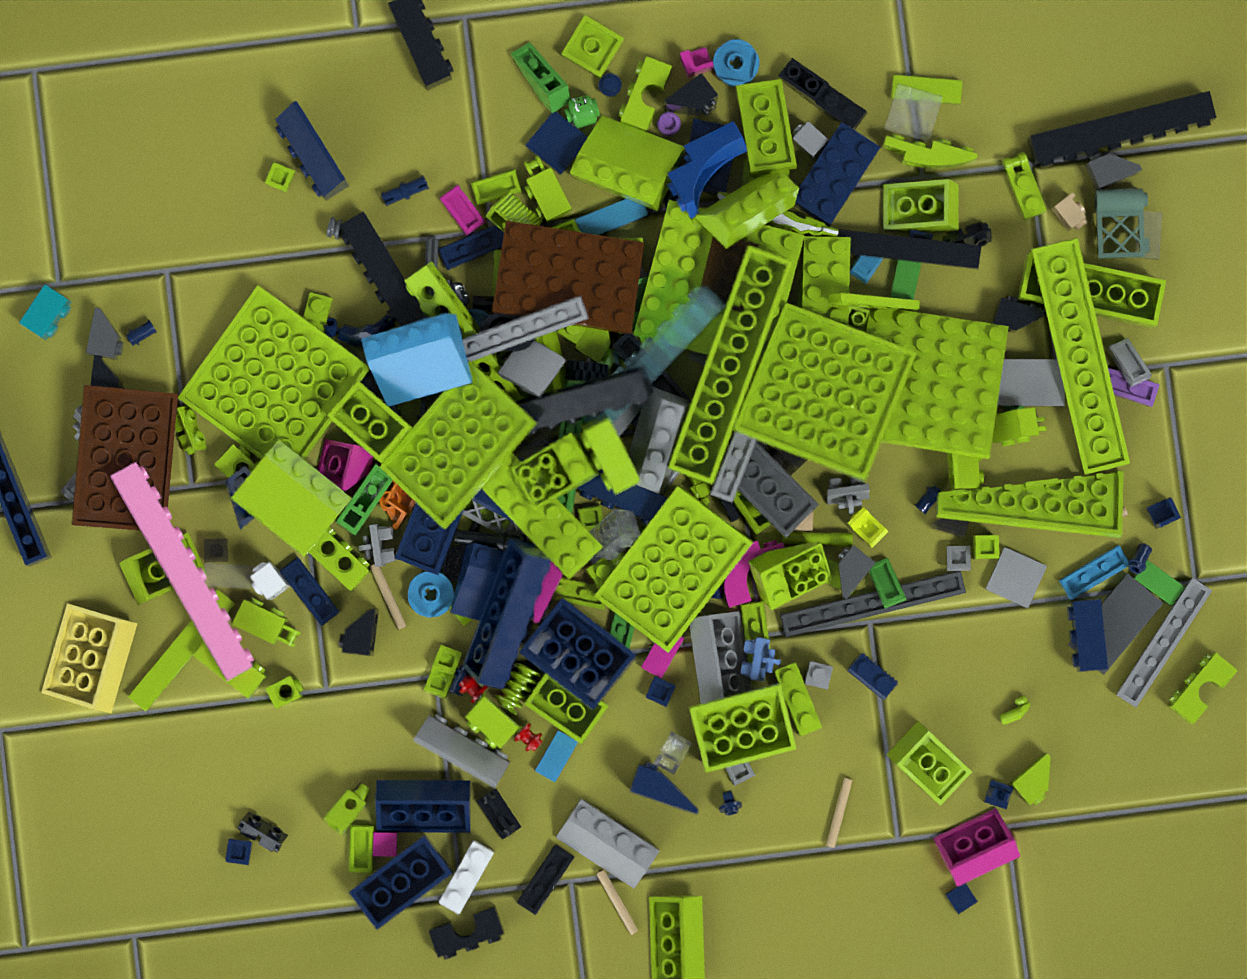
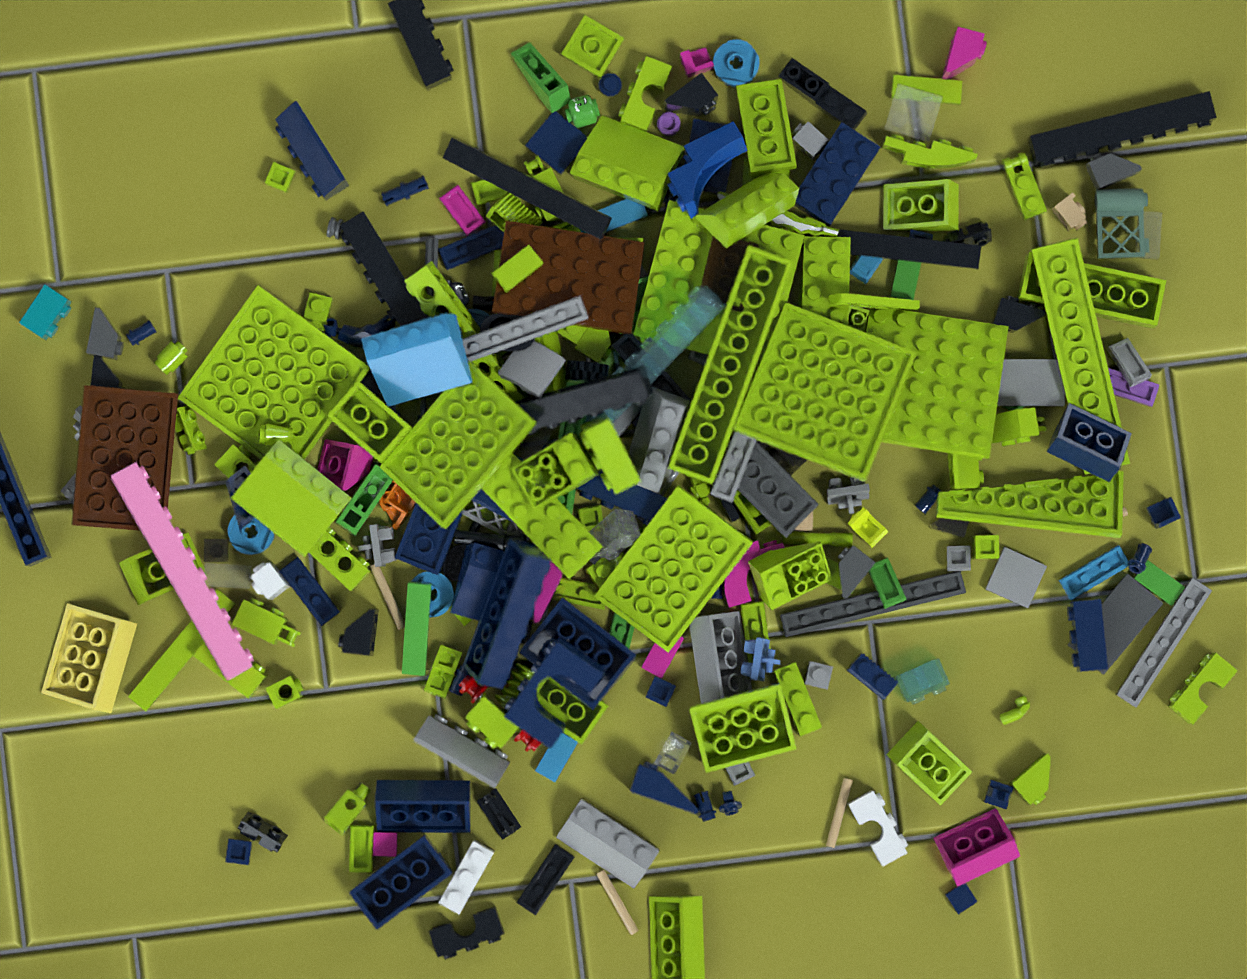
(171, 357): none -> lime brick
(253, 545): none -> dark azure plate
(272, 433): none -> lime cone
(416, 628): none -> bright green tile
(517, 268): none -> lime tile
(527, 188): none -> black tile
(561, 660): none -> dark blue arch
(705, 808): none -> dark blue pin
(889, 845): none -> white arch
(922, 680): none -> clear light blue brick
(964, 51): none -> dark pink slope
(1089, 442): none -> dark blue slope

